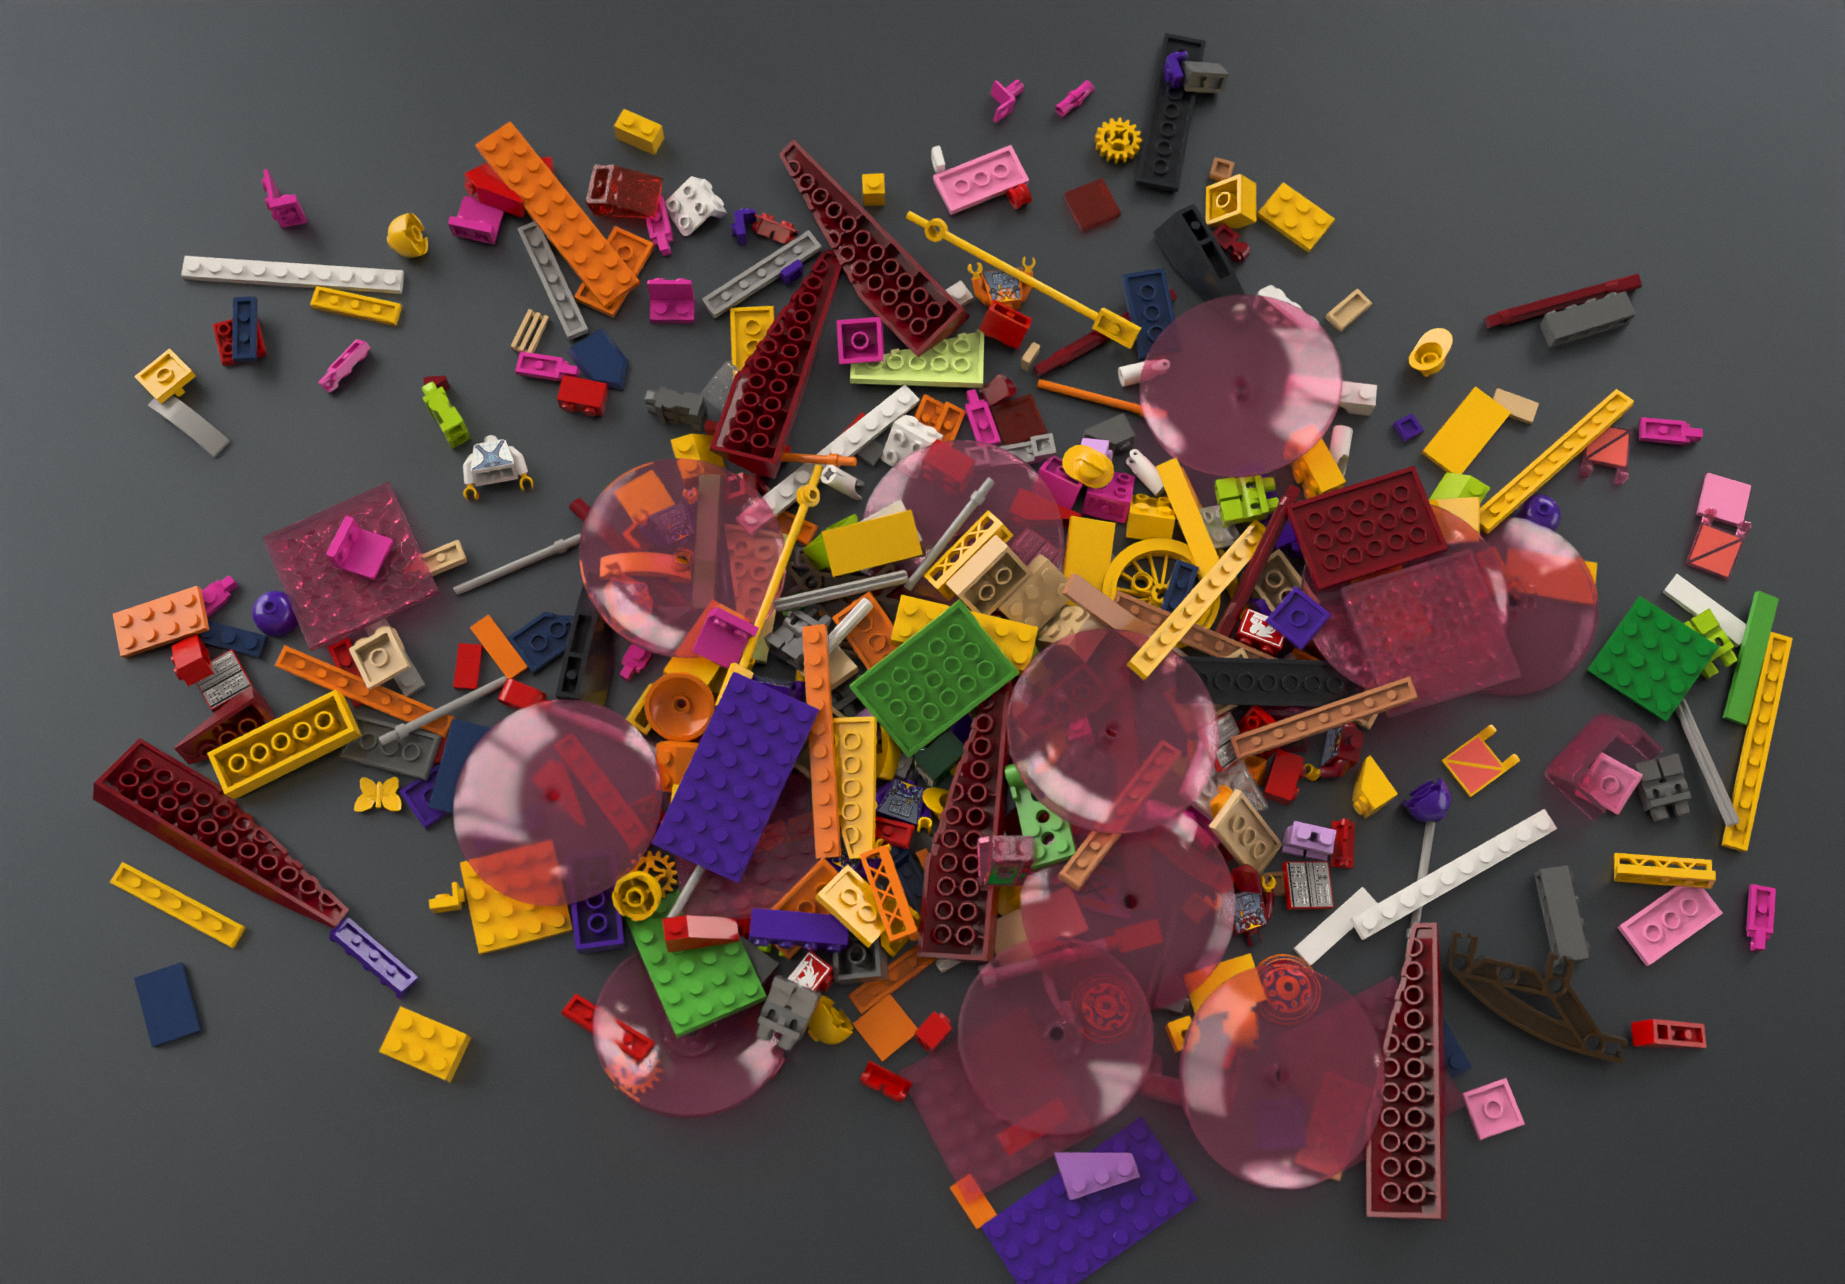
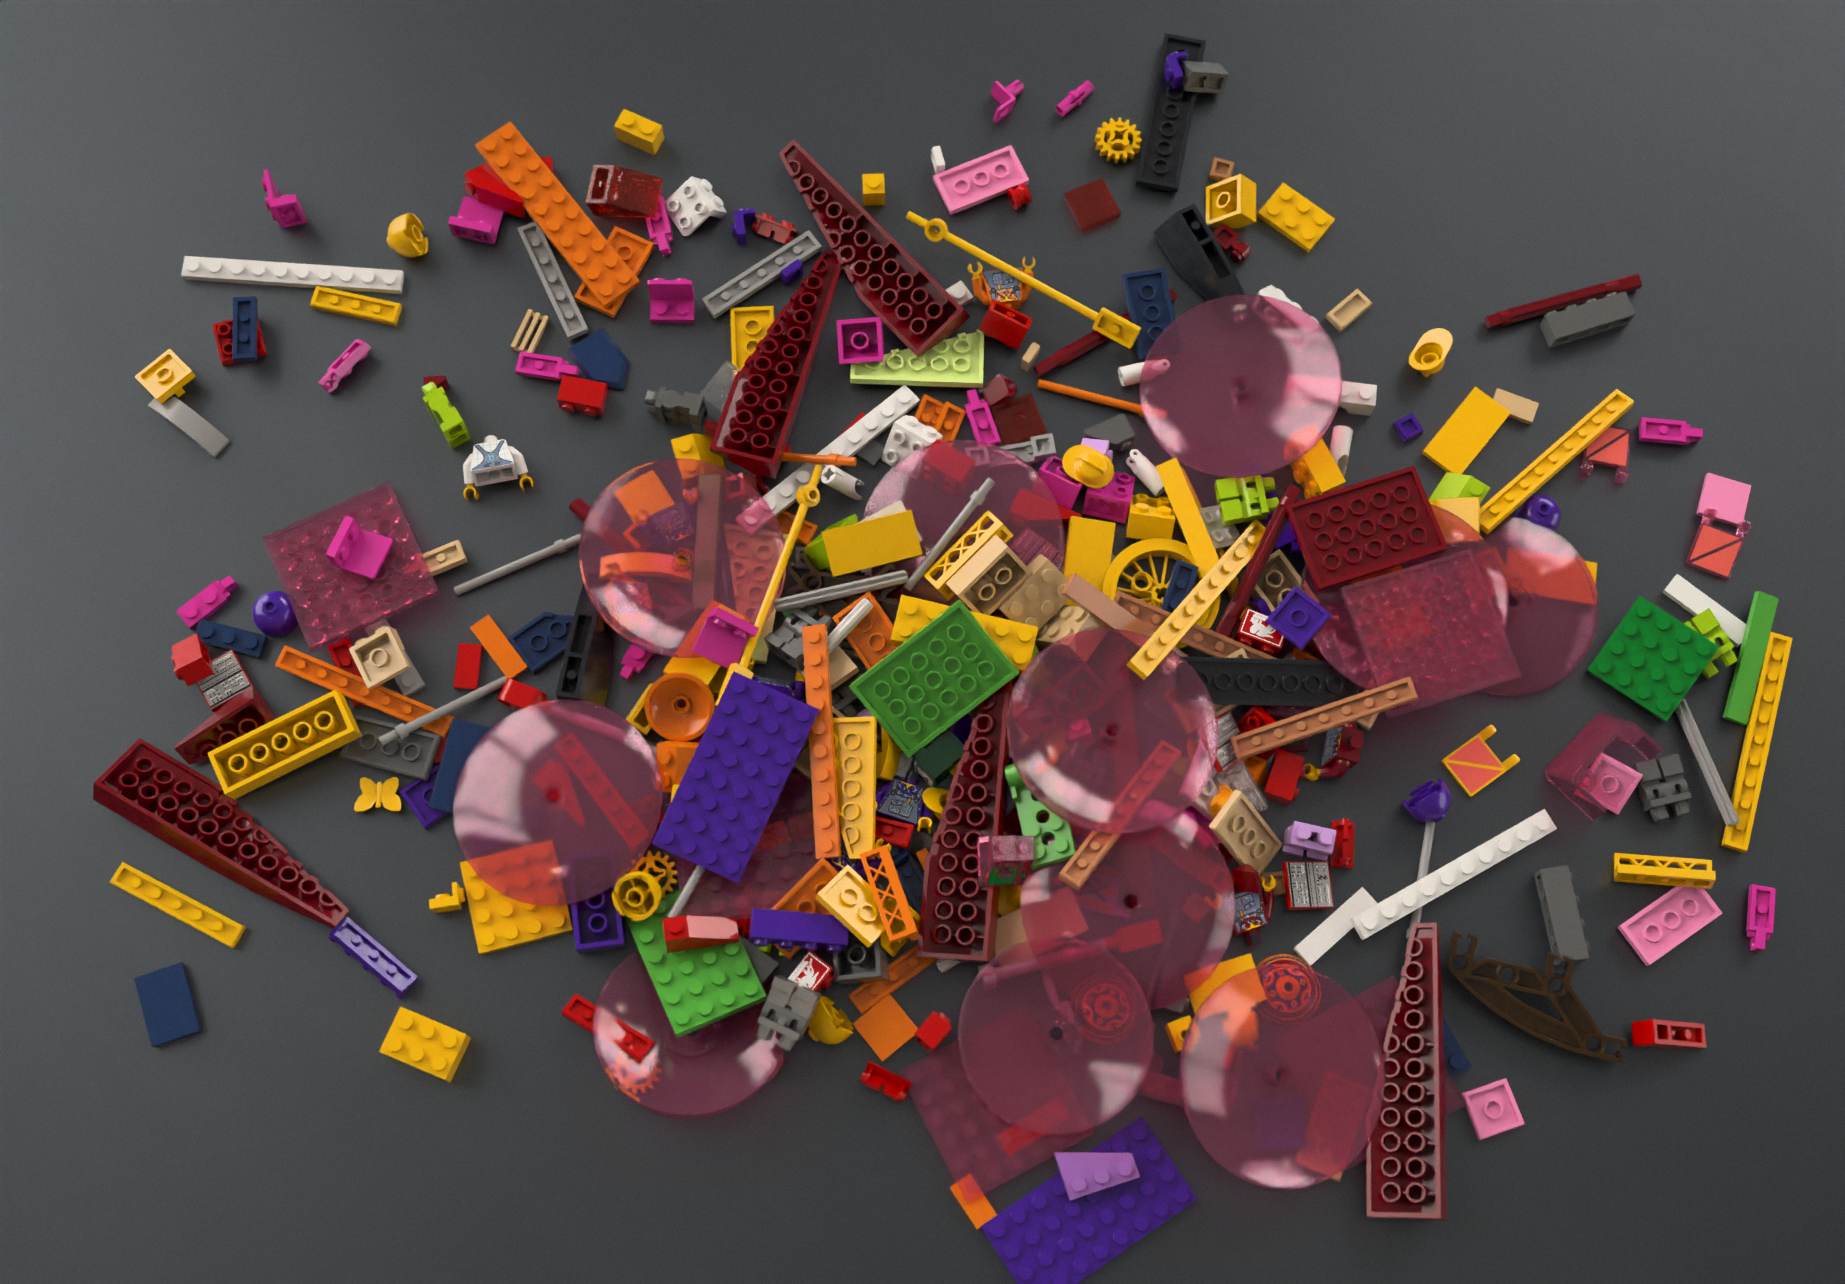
(160, 622): orange plate -> none
(1371, 789): yellow slope -> none

